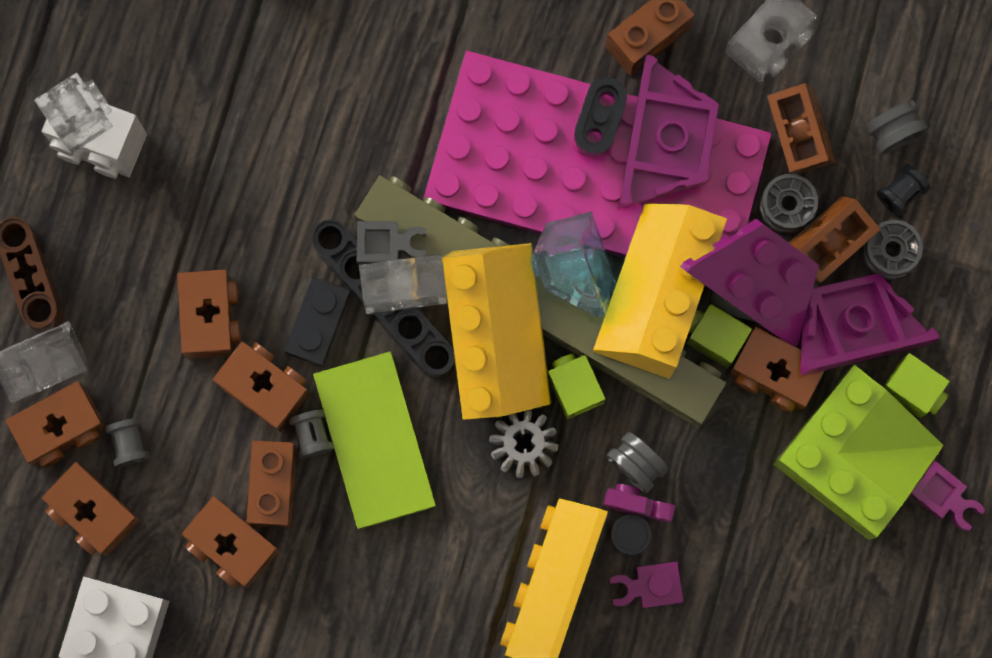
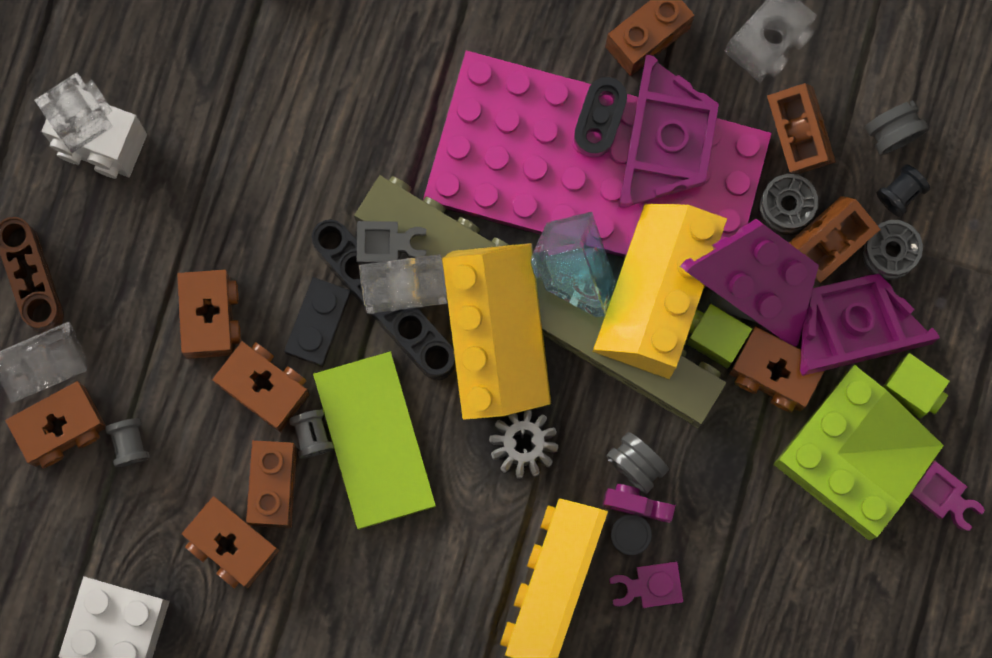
(112, 517): dark orange brick -> none
(575, 385): lime brick -> none

